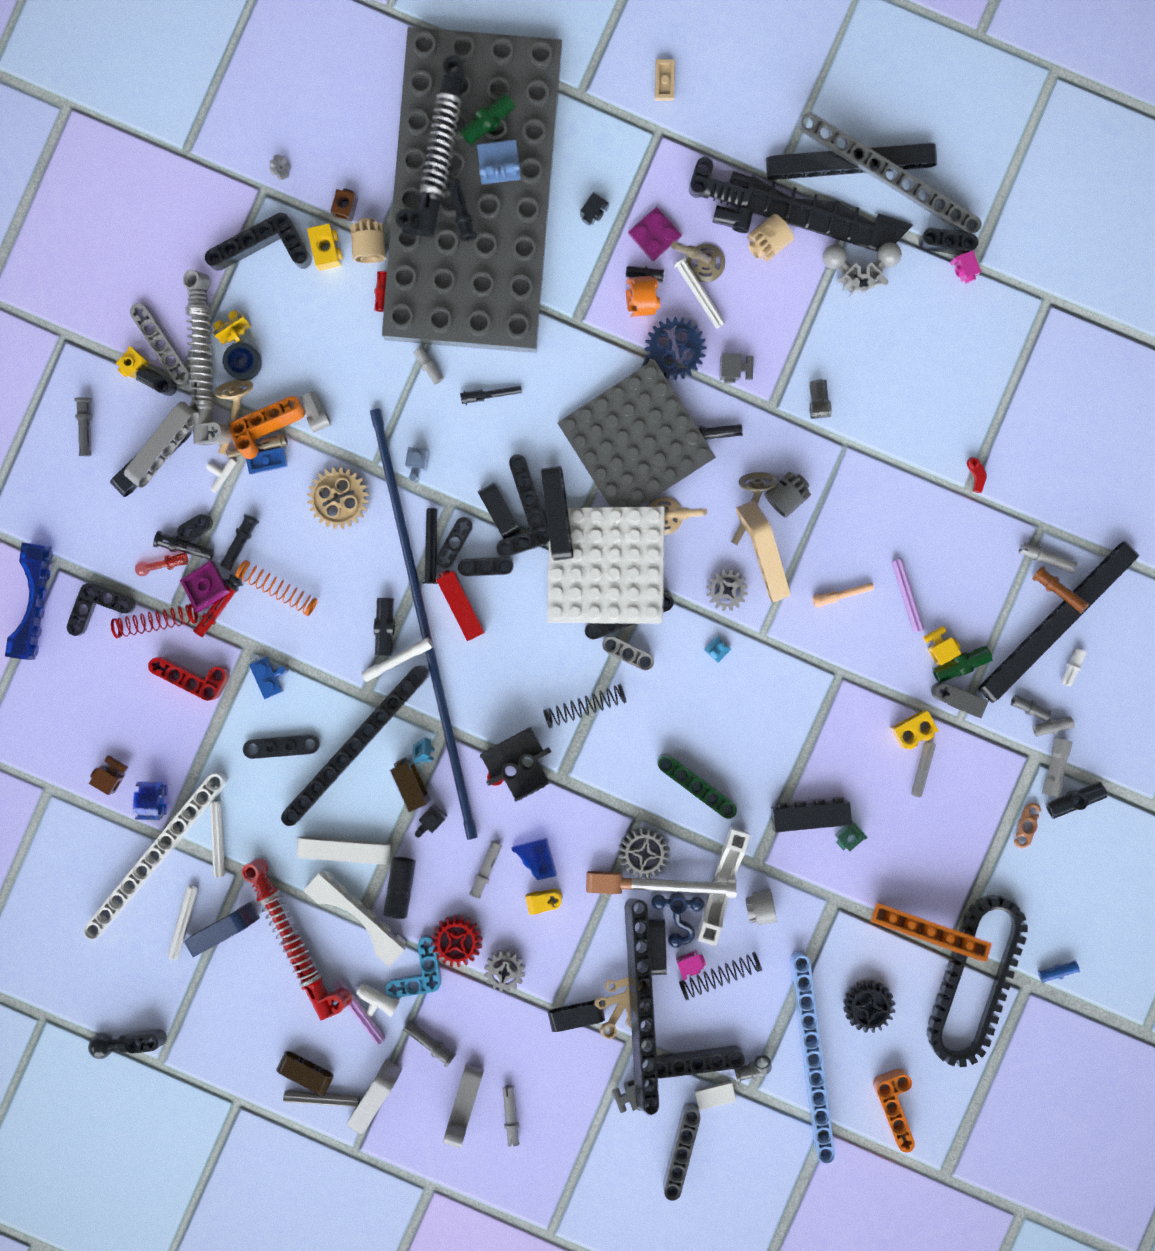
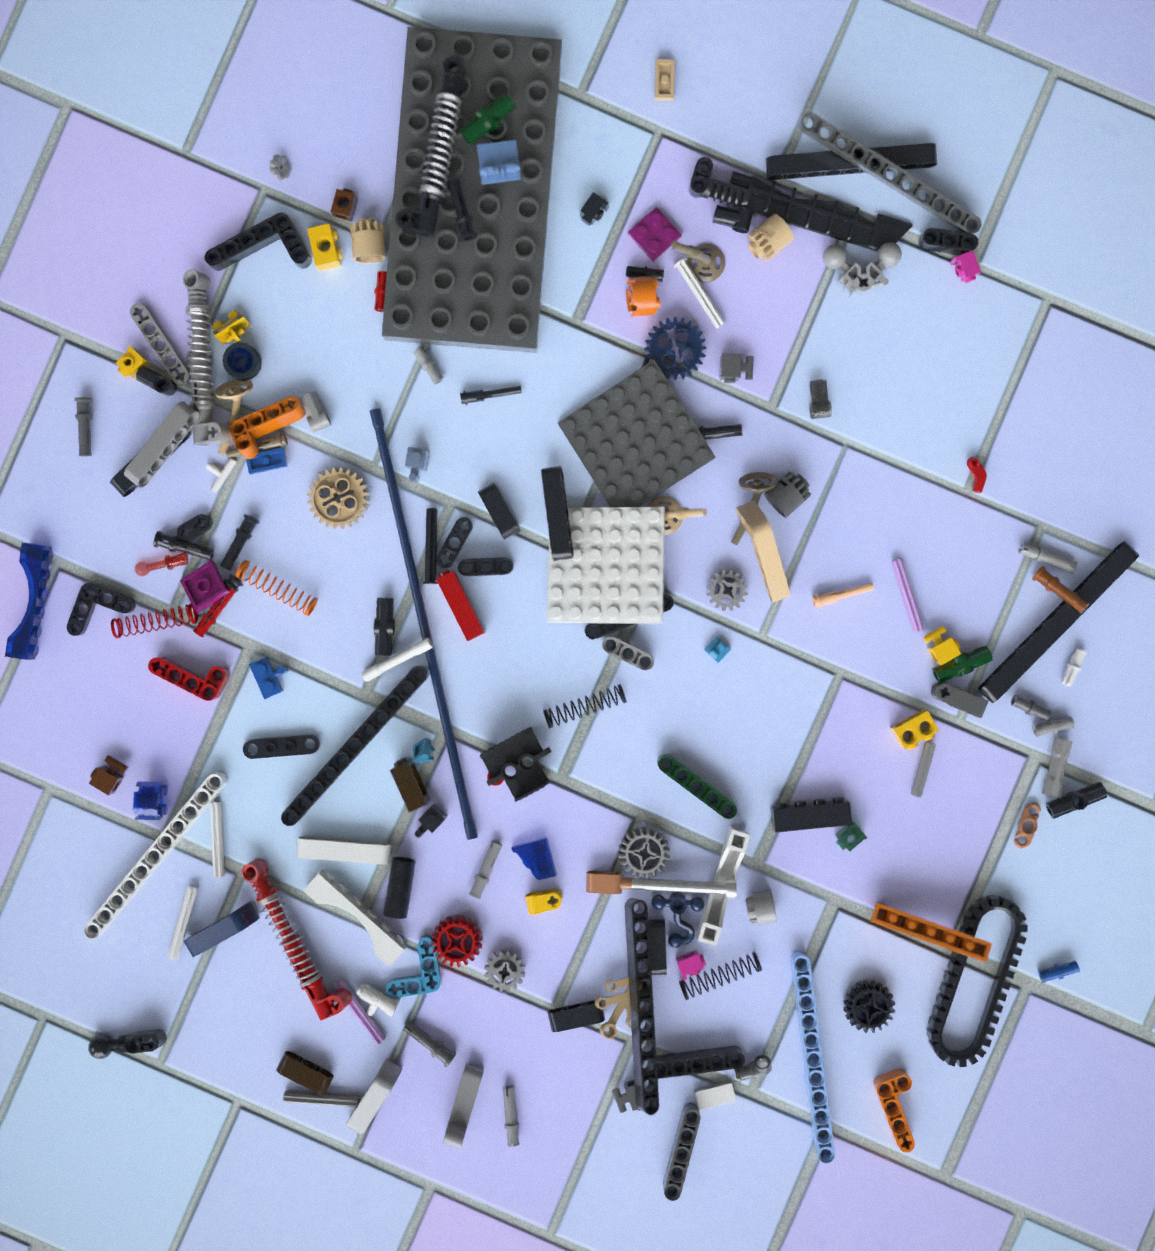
(529, 511): black beam -> none

